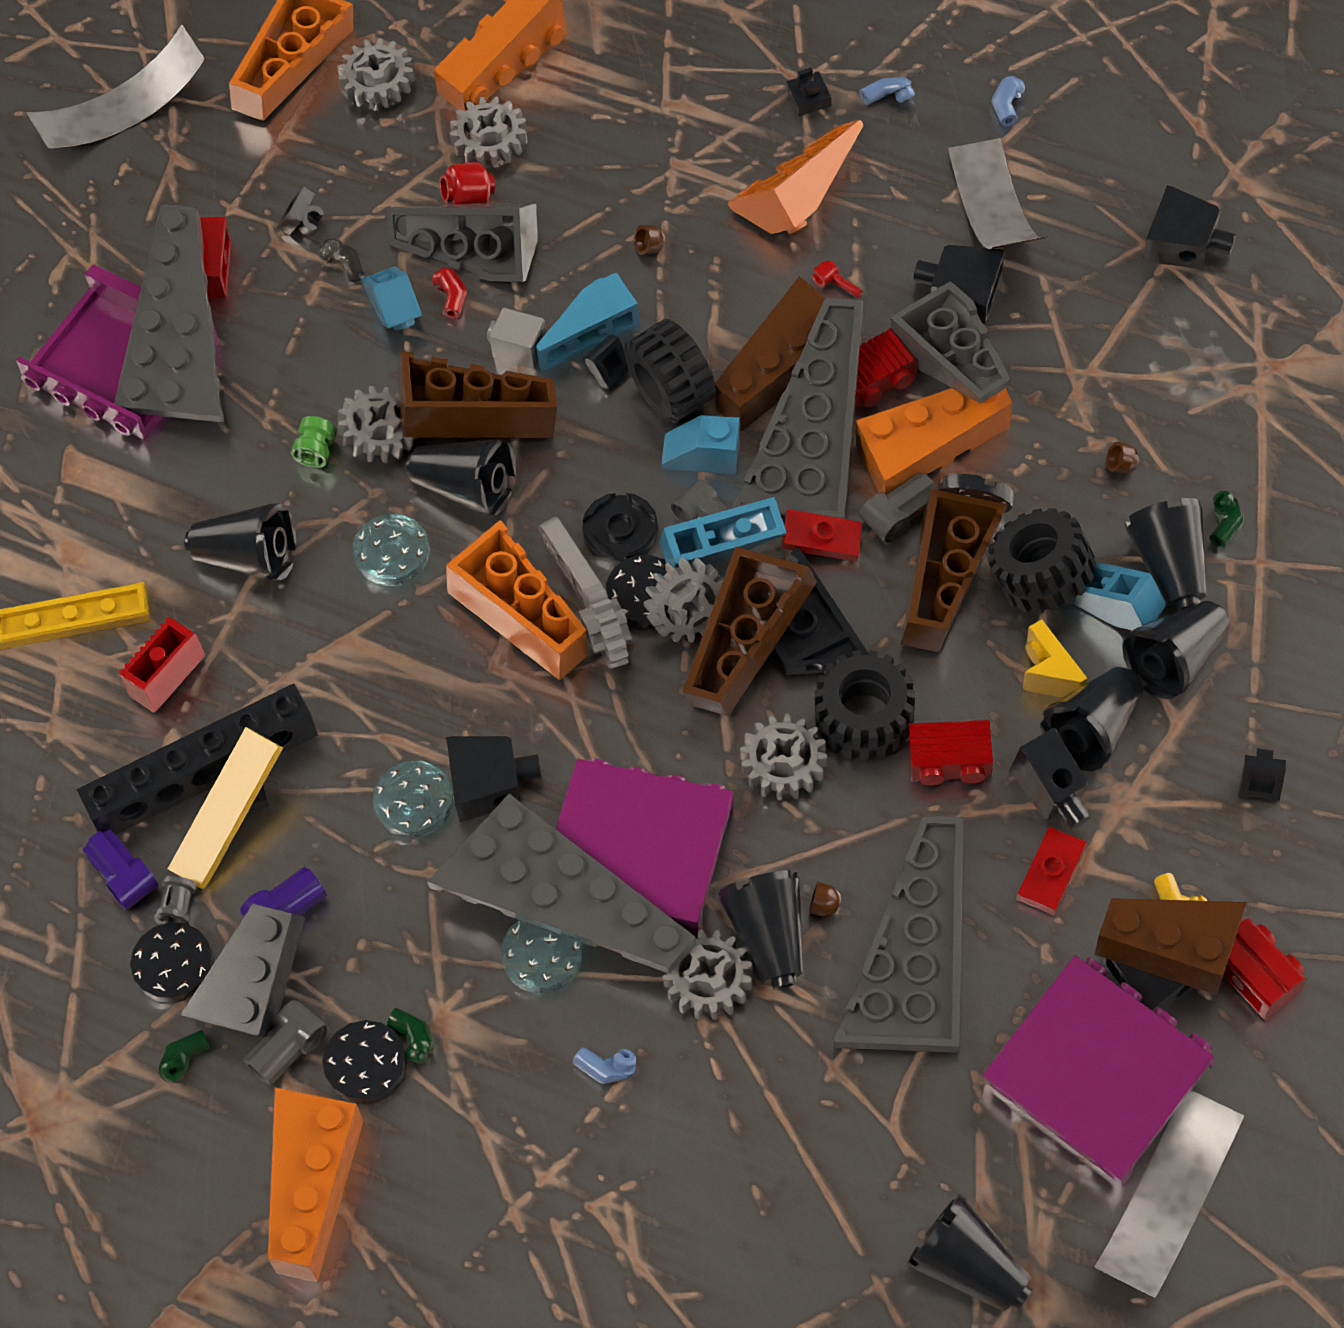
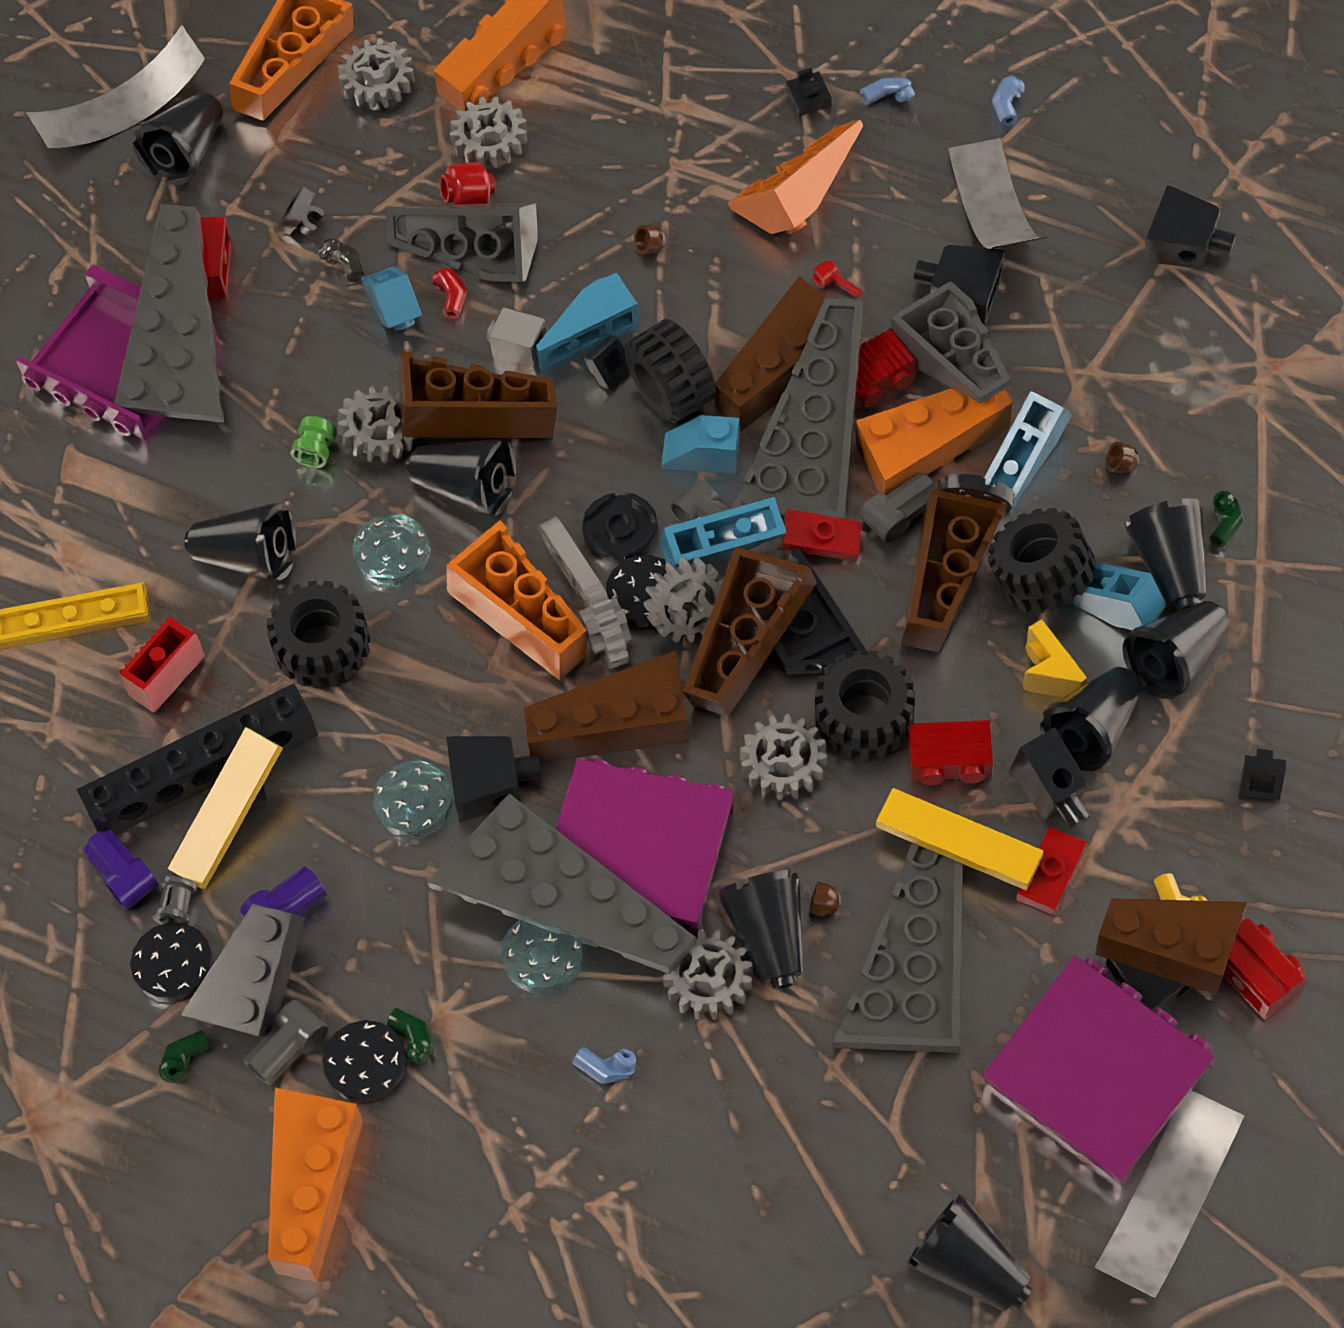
(178, 138): none -> black cone
(311, 608): none -> black tyre
(611, 714): none -> reddish brown wedge
(959, 839): none -> yellow tile
(1028, 443): none -> dark azure slope

